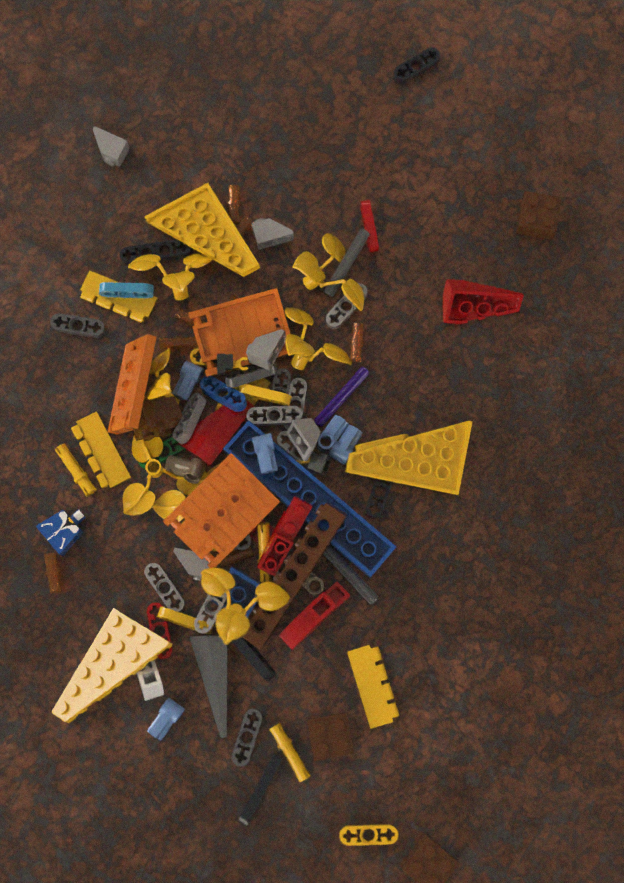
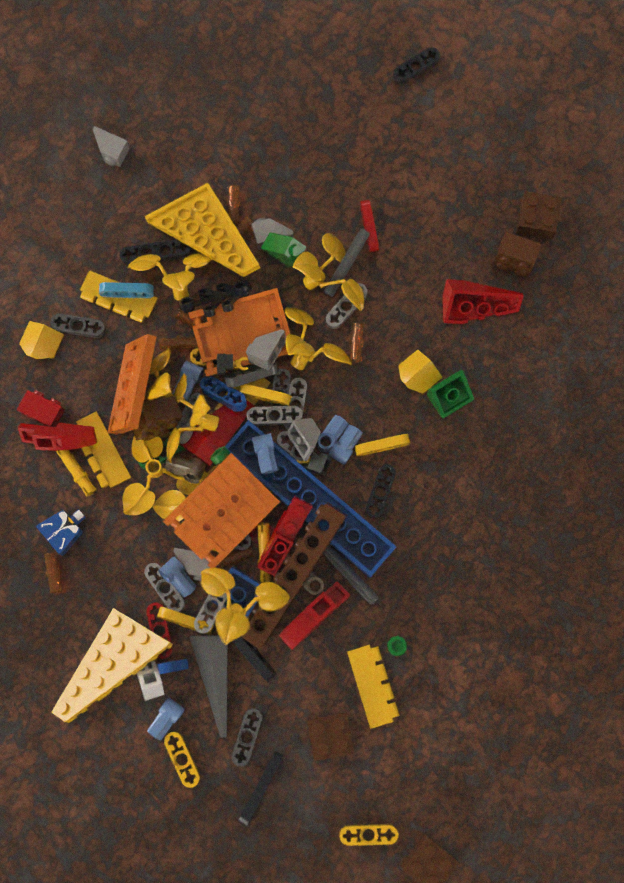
(40, 341): none -> yellow slope
(41, 409): none -> red brick
(57, 438): none -> red slope
(173, 666): none -> blue beam
(174, 573): none -> medium blue piece
(193, 770): none -> yellow beam
(199, 418): none -> yellow plant
(217, 297): none -> black plant
(219, 455): none -> green tile
(283, 248): none -> green slope
(290, 753): yellow pin -> none
(341, 396): dark purple axle -> none
(397, 646): none -> green tile
(419, 372): none -> yellow slope
(423, 460): yellow wing -> none
(450, 394): none -> green slope
(517, 254): none -> reddish brown brick

